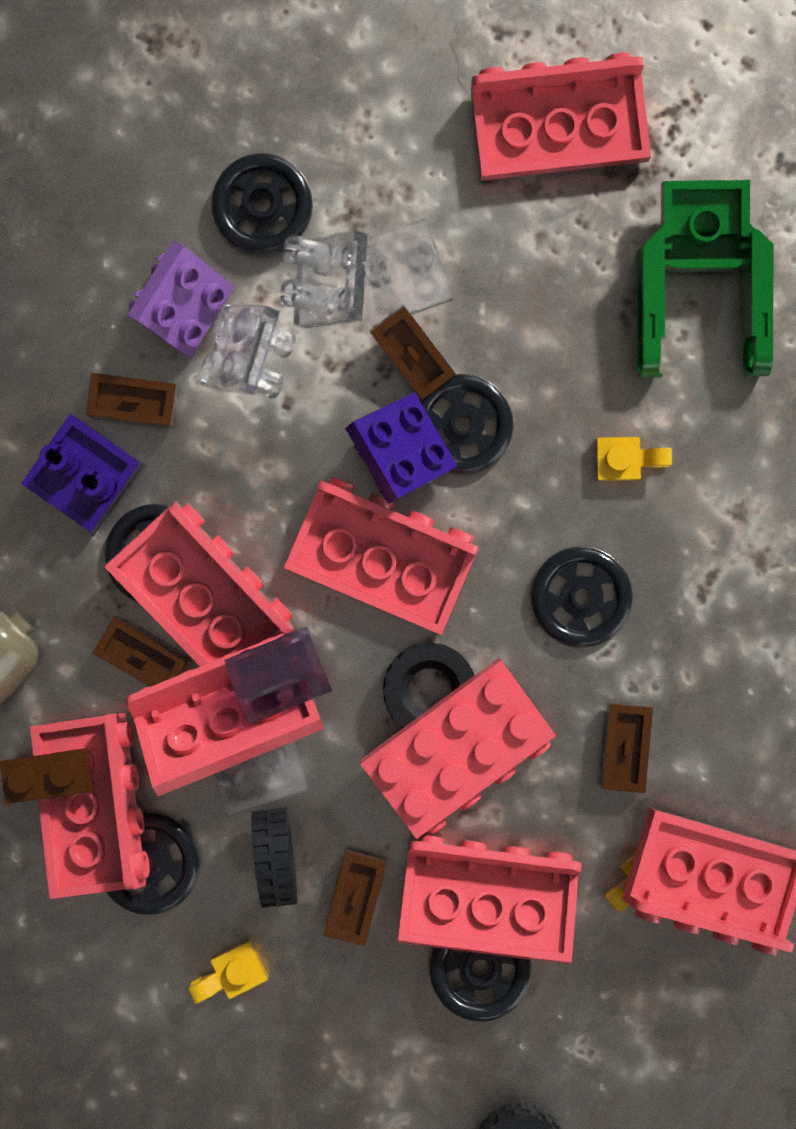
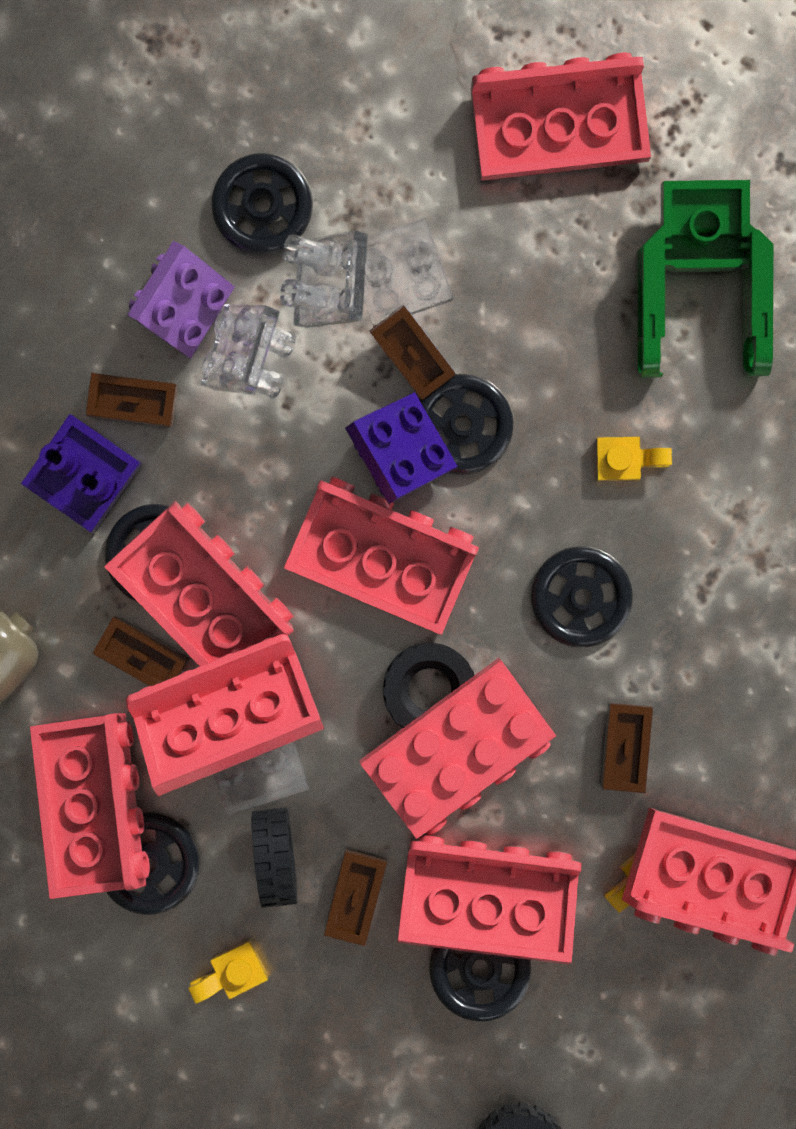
(46, 776): reddish brown plate -> none
(277, 675): clear purple brick -> none

